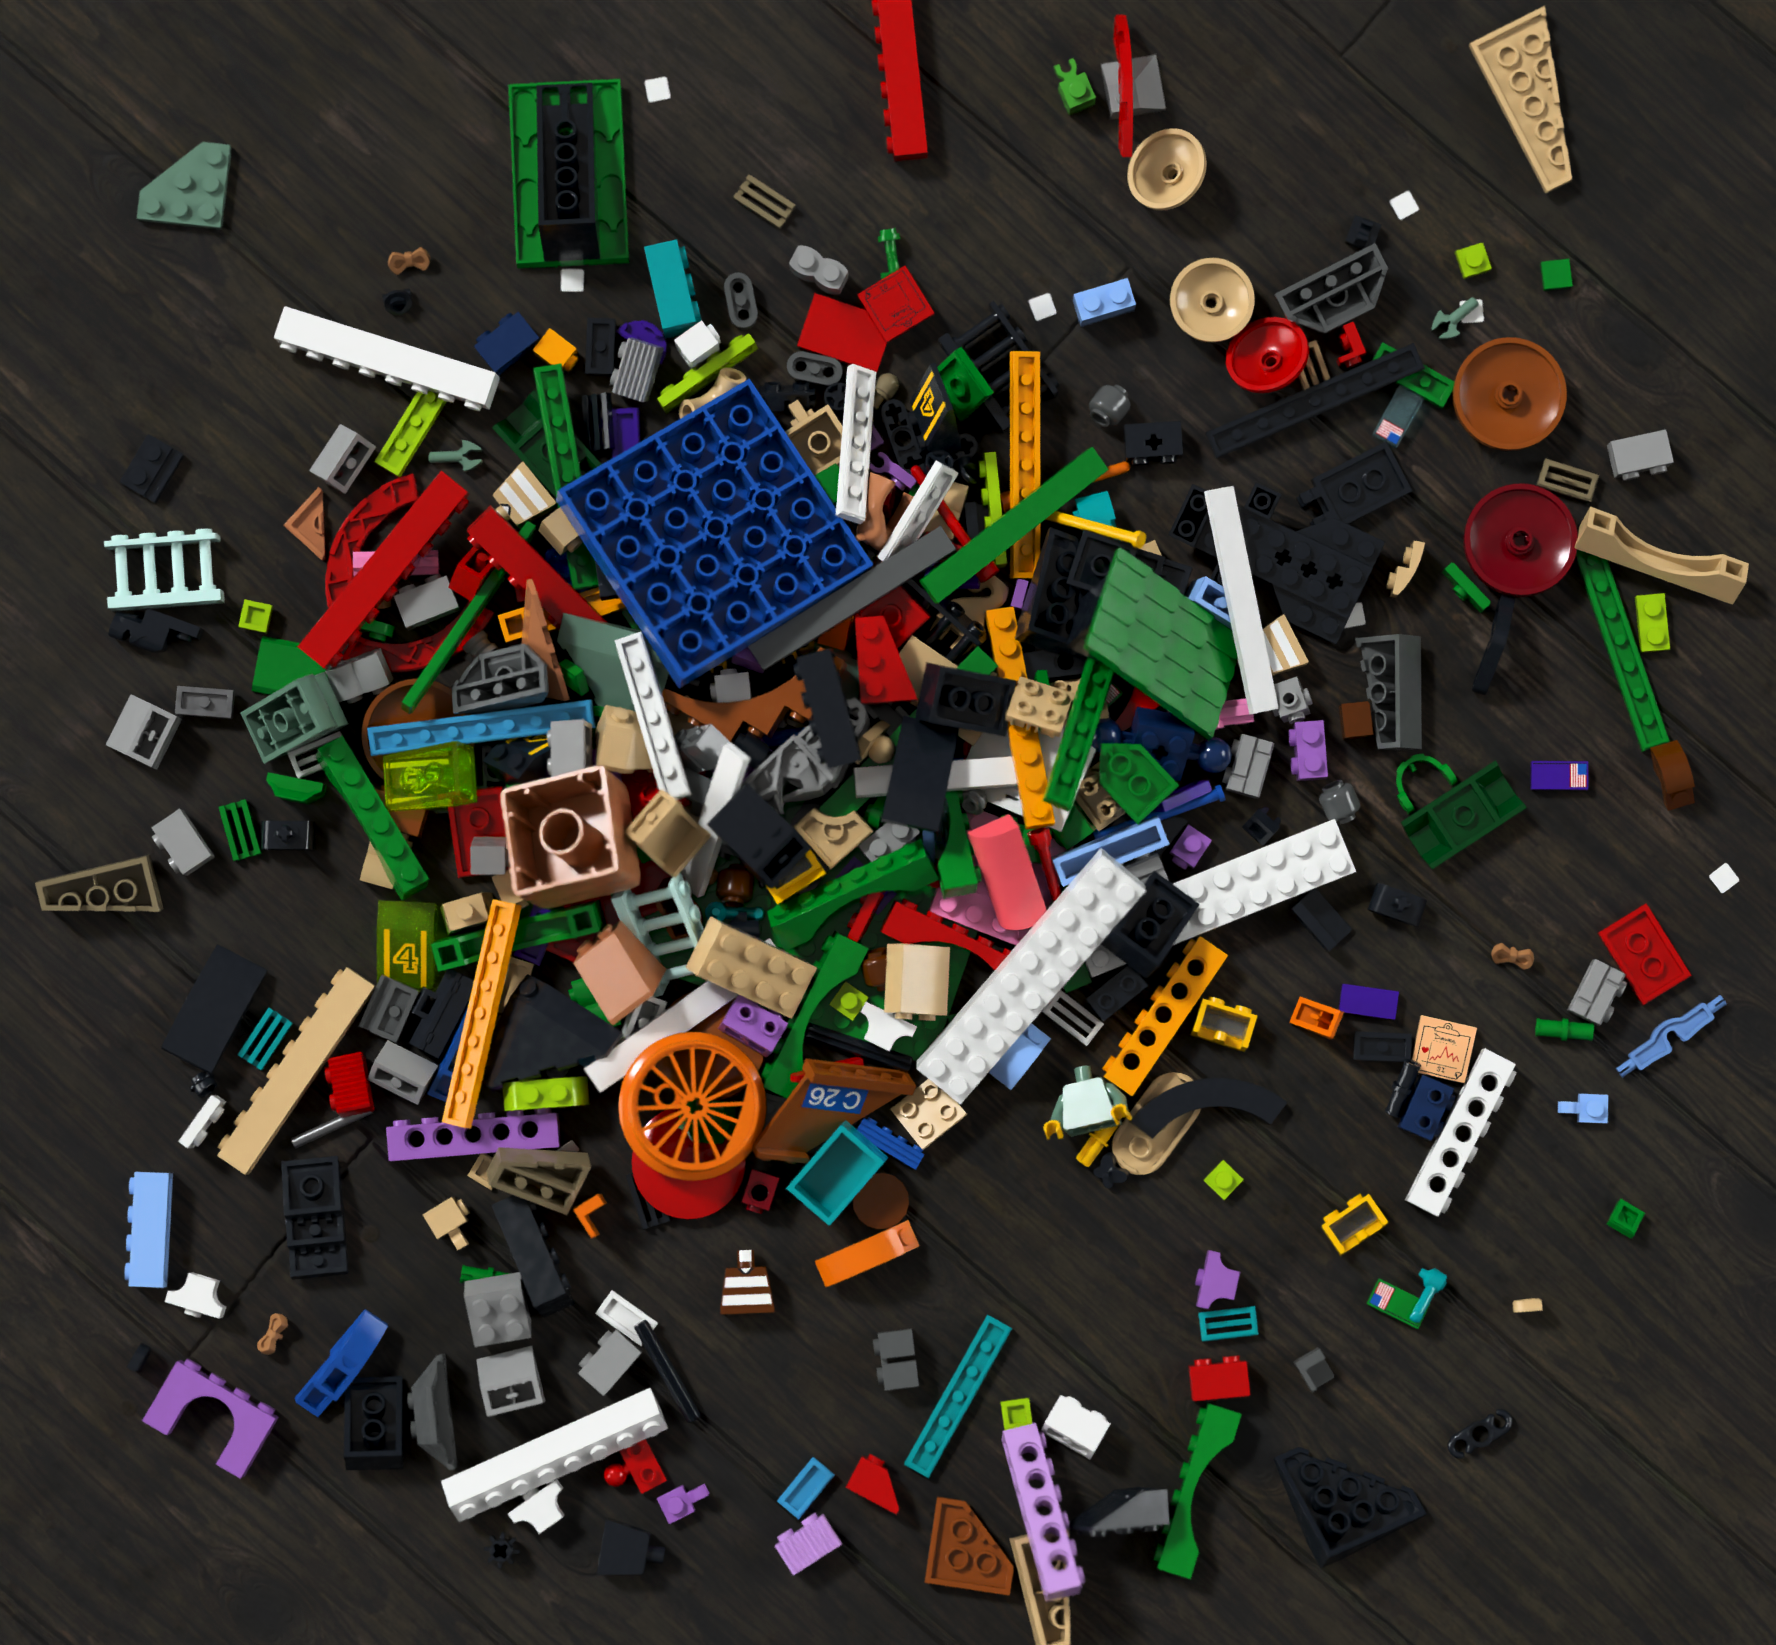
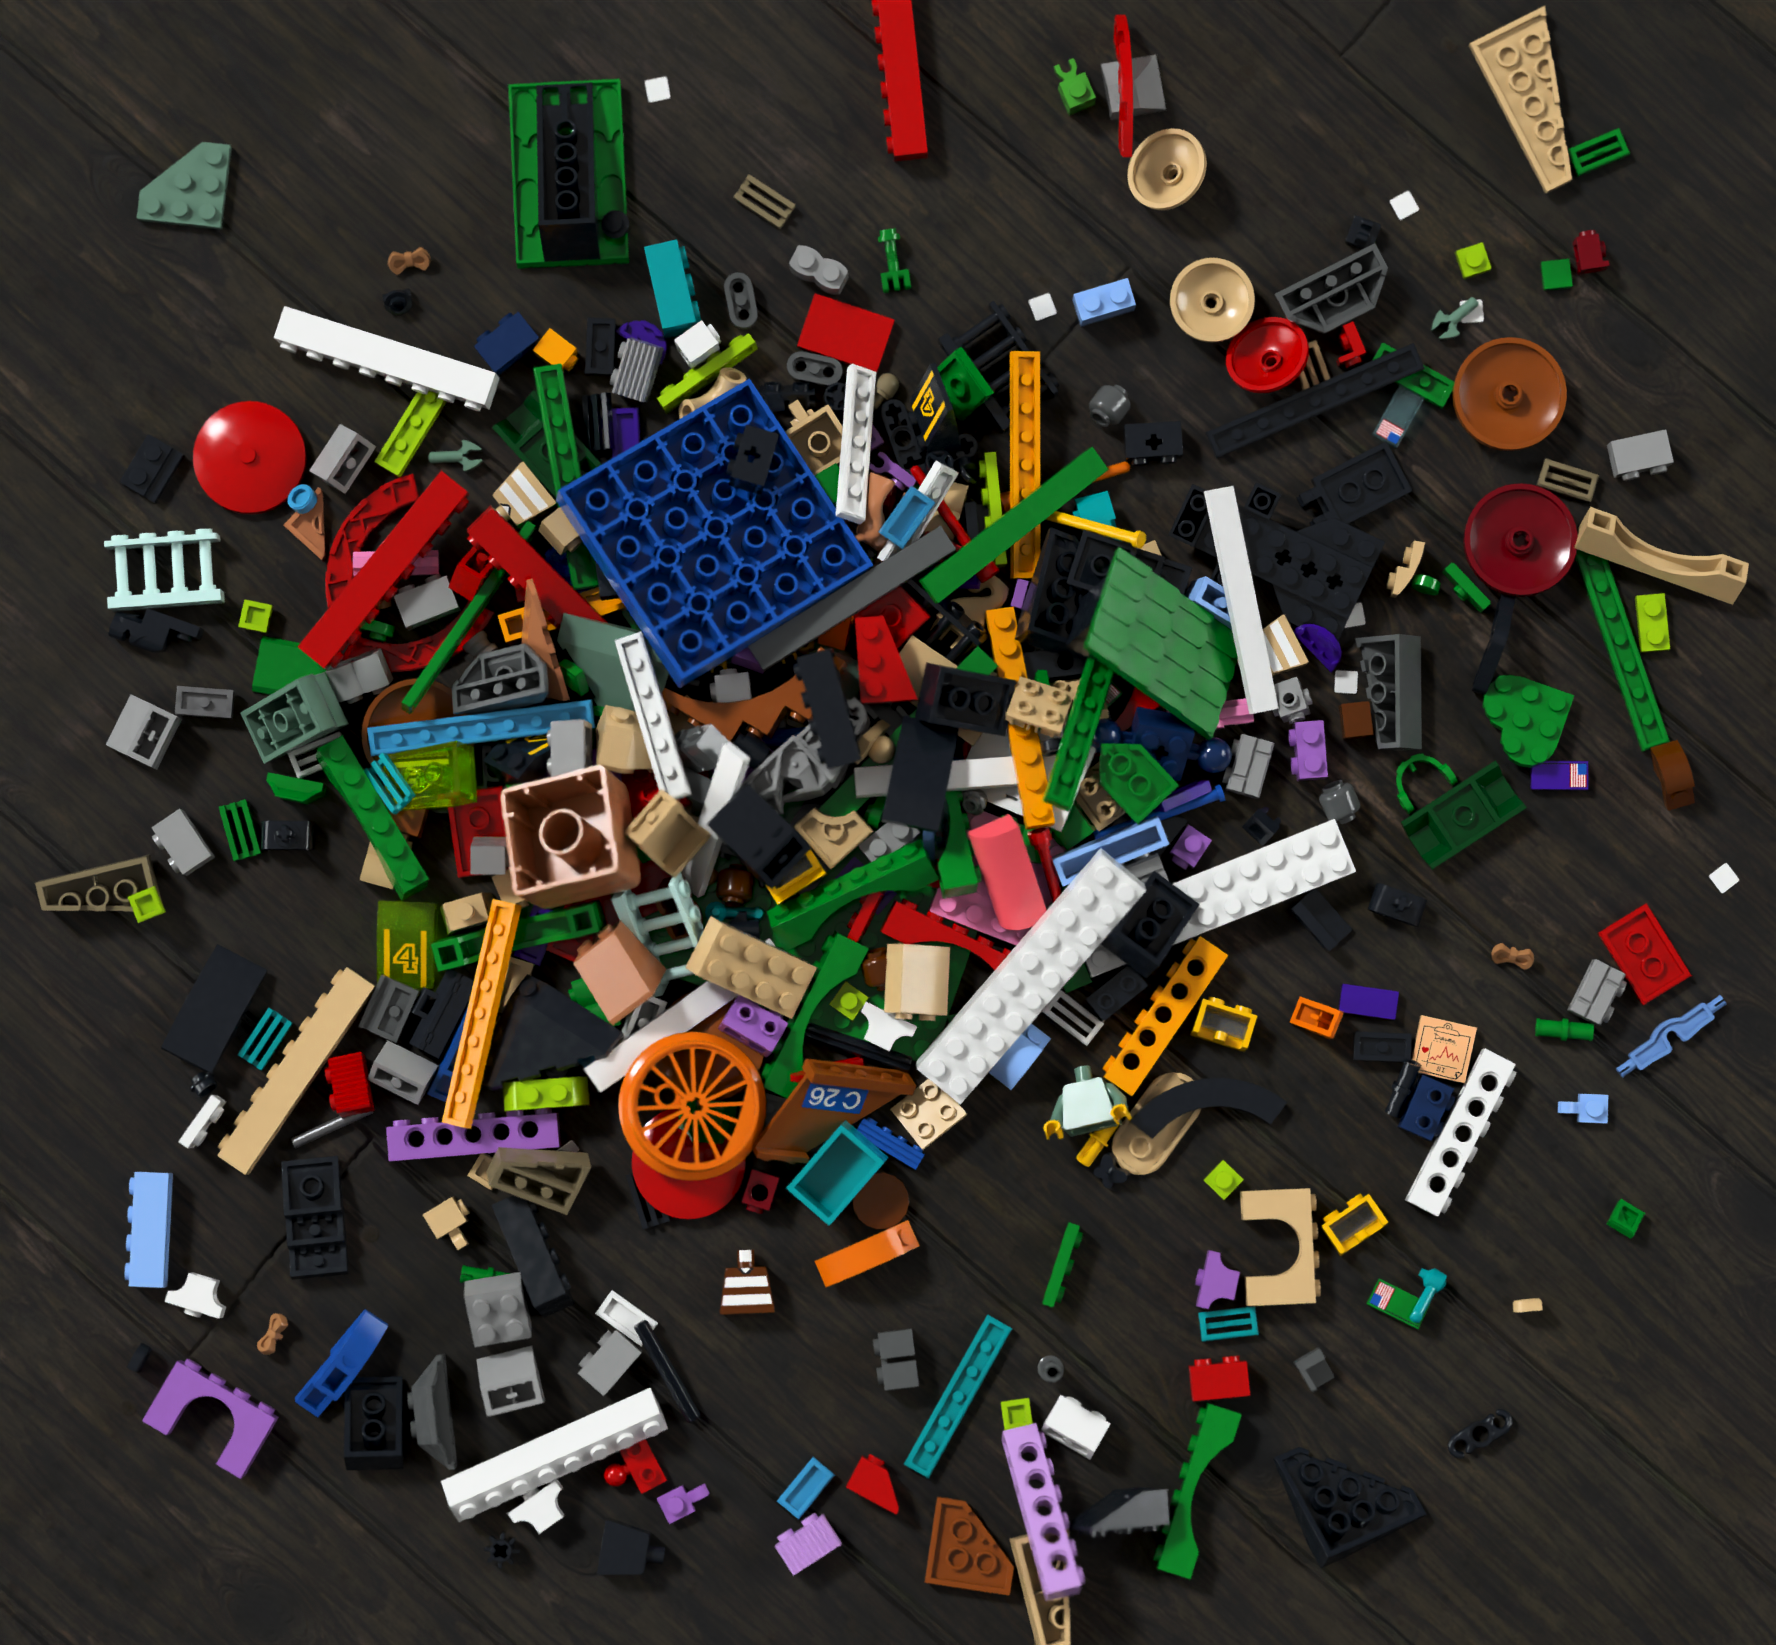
(146, 904): none -> lime tile
(249, 457): none -> red dish
(302, 499): none -> dark azure tile
(380, 789): none -> teal tile
(572, 280): white sticker -> none
(587, 1208): orange panel -> none
(615, 224): none -> black plate
(753, 475): none -> black brick
(895, 304): red tile -> none
(907, 517): none -> dark azure tile
(1045, 1363): none -> dark grey pin
(1050, 747): none -> black tile
(1063, 1265): none -> green plate
(1297, 1283): none -> tan arch
(1320, 643): none -> dark purple tile
(1346, 681): none -> white sticker
(1426, 584): none -> green tile
(1528, 717): none -> green plate
(1576, 162): none -> green tile
(1589, 253): none -> dark red brick

